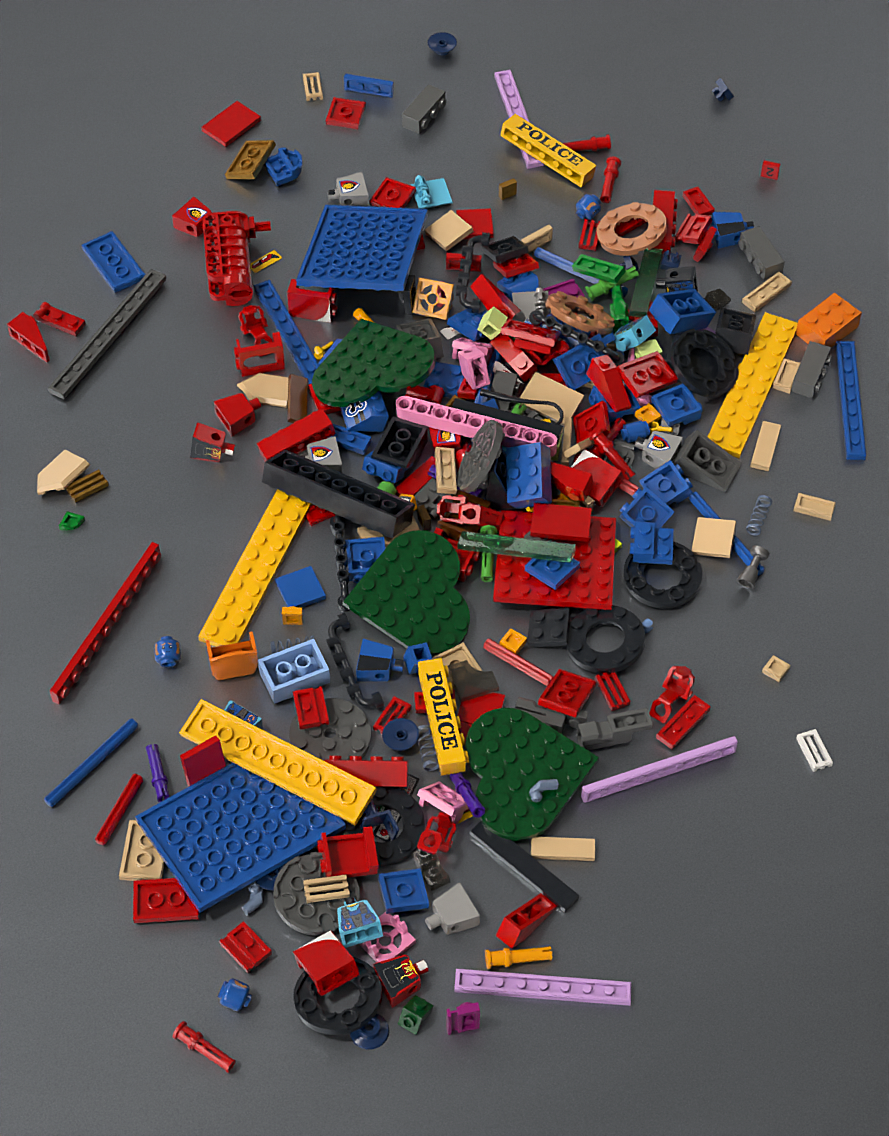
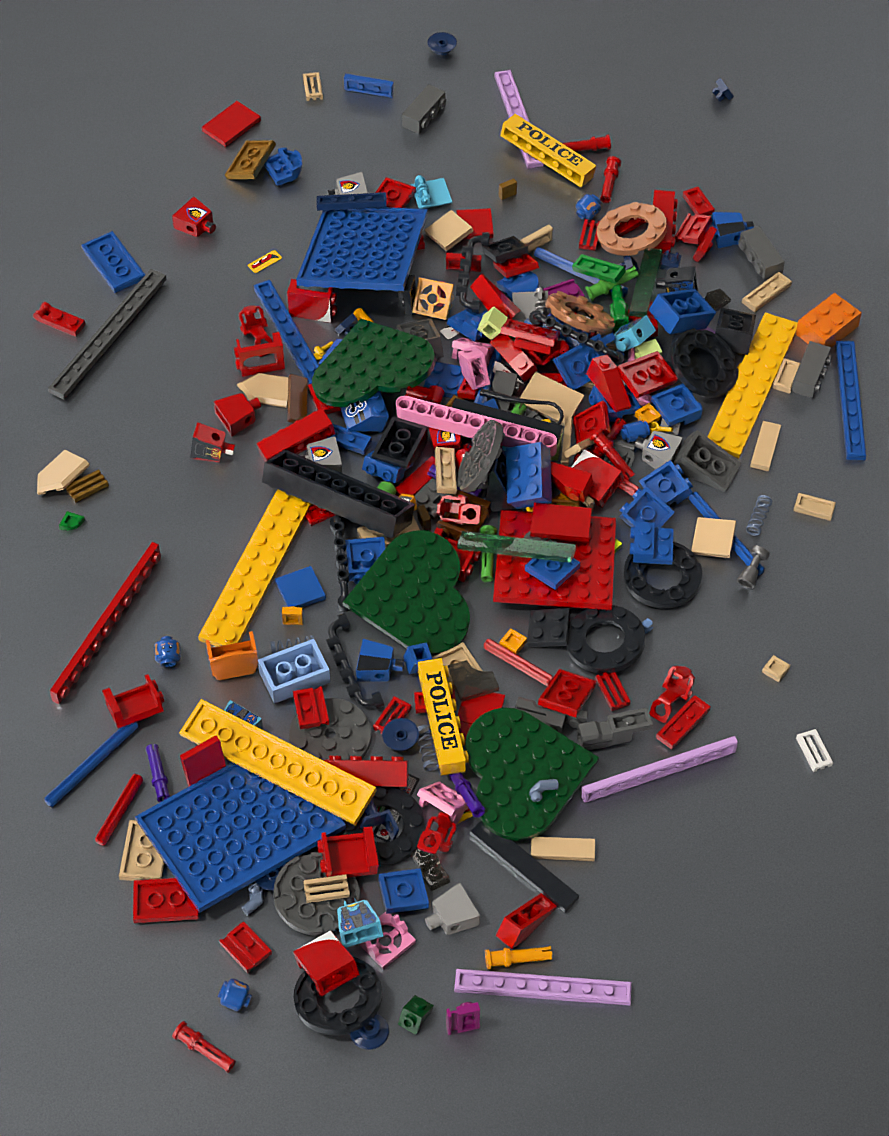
(26, 332): red slope -> none
(134, 703): none -> red panel
(231, 241): red piece -> none
(345, 113): red tile -> none
(346, 325): none -> dark blue tile
(351, 201): none -> dark blue plate
(400, 977): torso -> none
(488, 516): red plate -> none
(770, 170): red tile -> none

